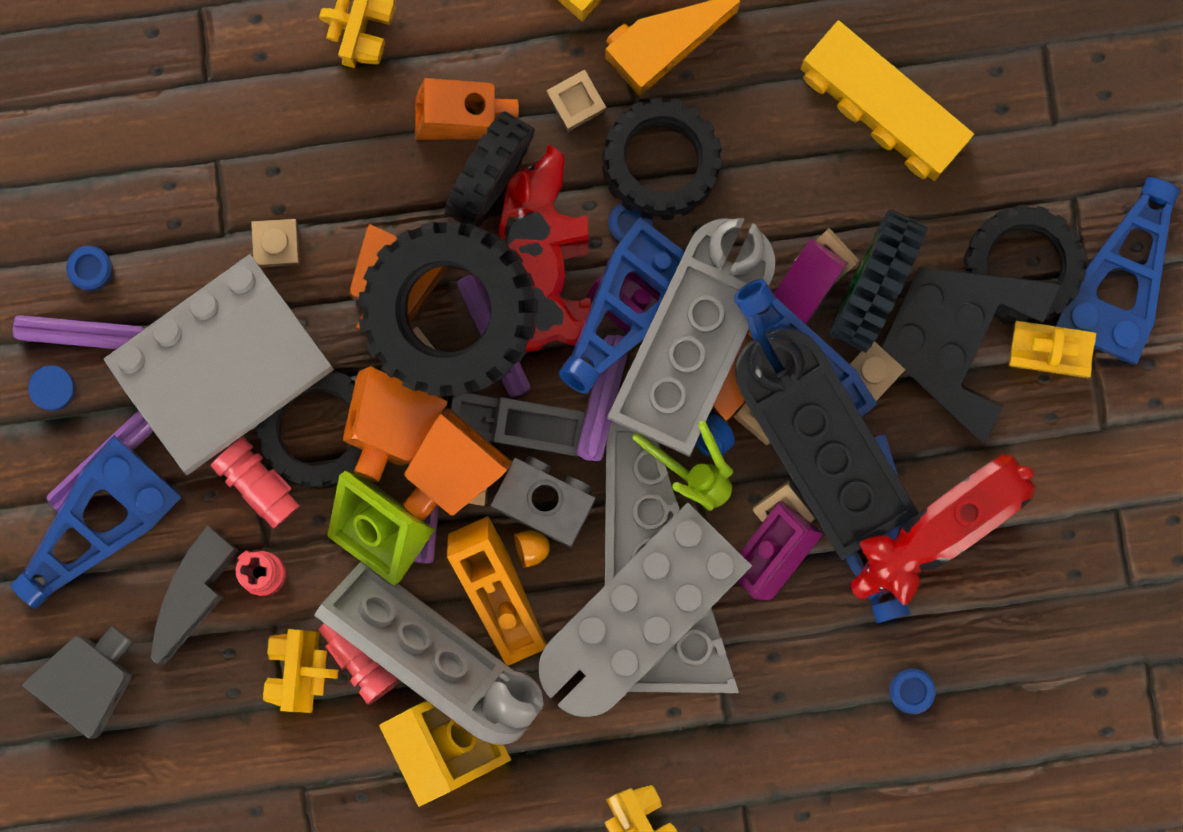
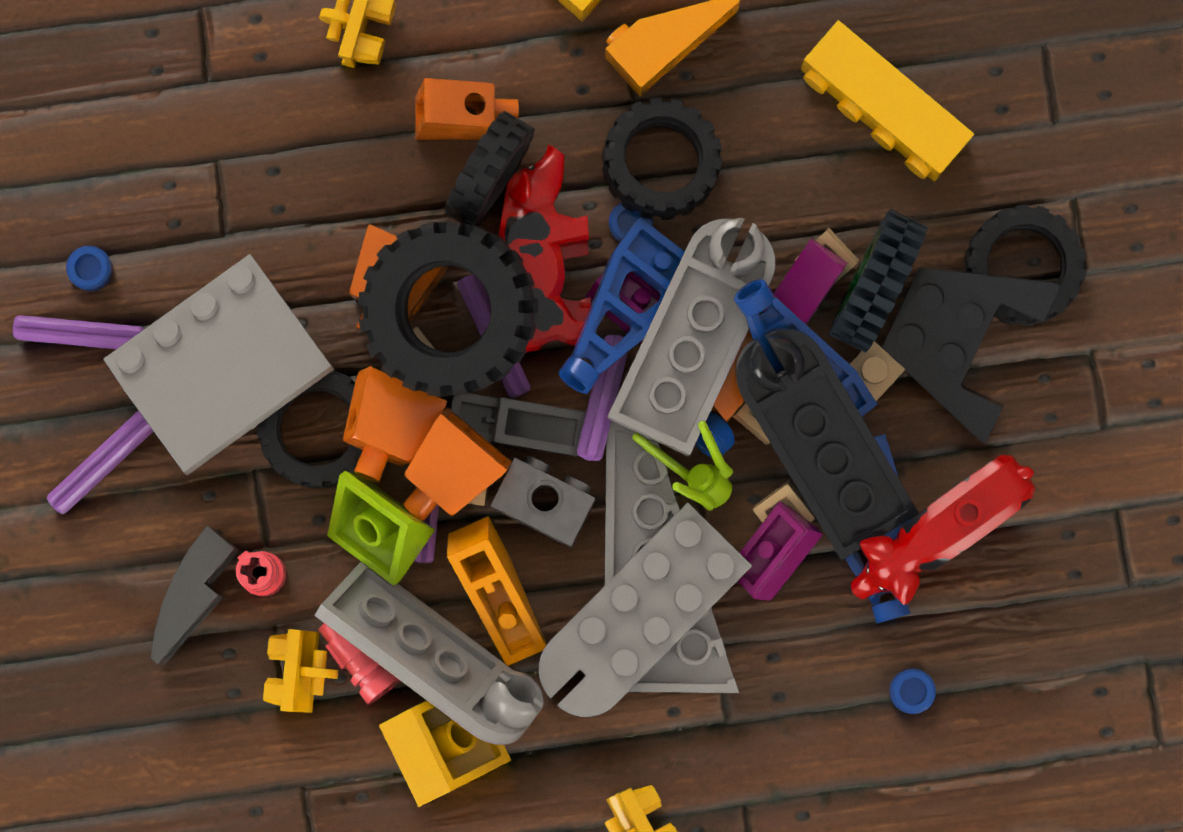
(52, 388): blue tile -> none
(84, 680): dark grey torso -> none
(129, 482): blue plate -> none
(259, 487): coral axle -> none
(275, 243): tan plate -> none
(531, 547): light orange hinge -> none
(576, 100): tan plate -> none
(1052, 349): yellow hips -> none
(1117, 330): blue plate -> none

